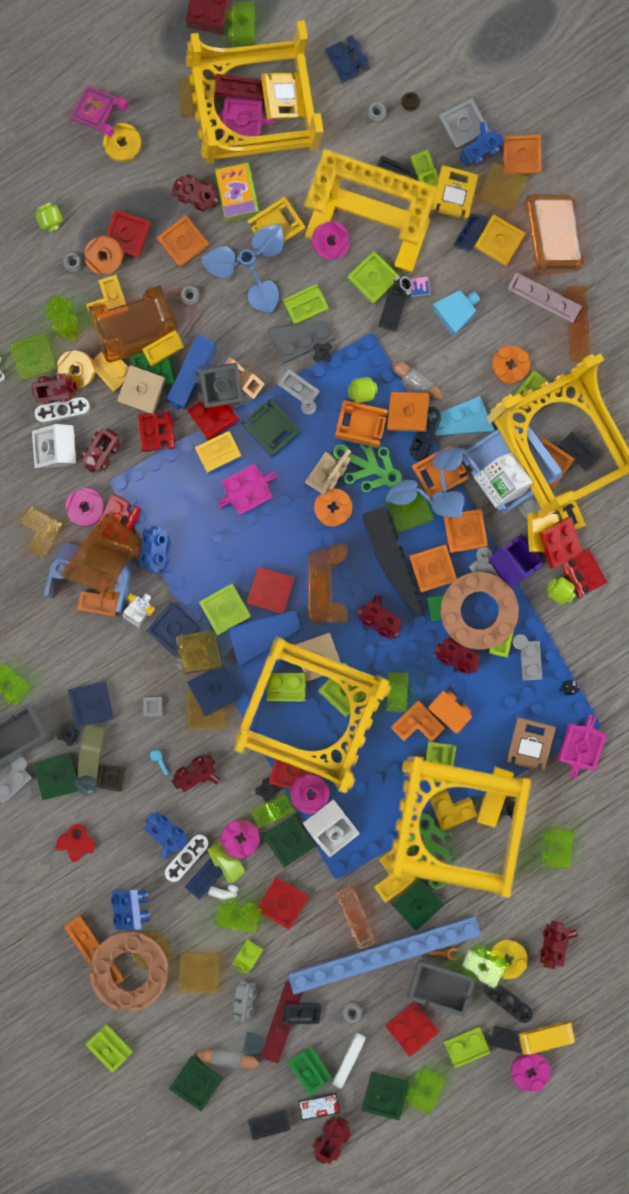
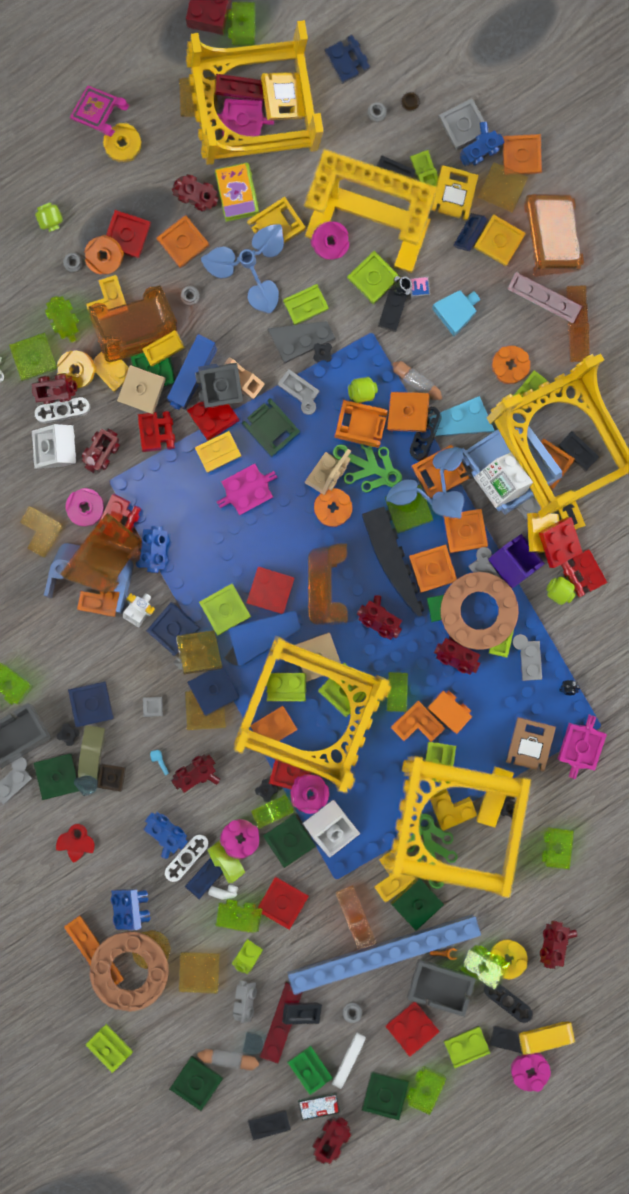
(275, 725): none -> orange plate

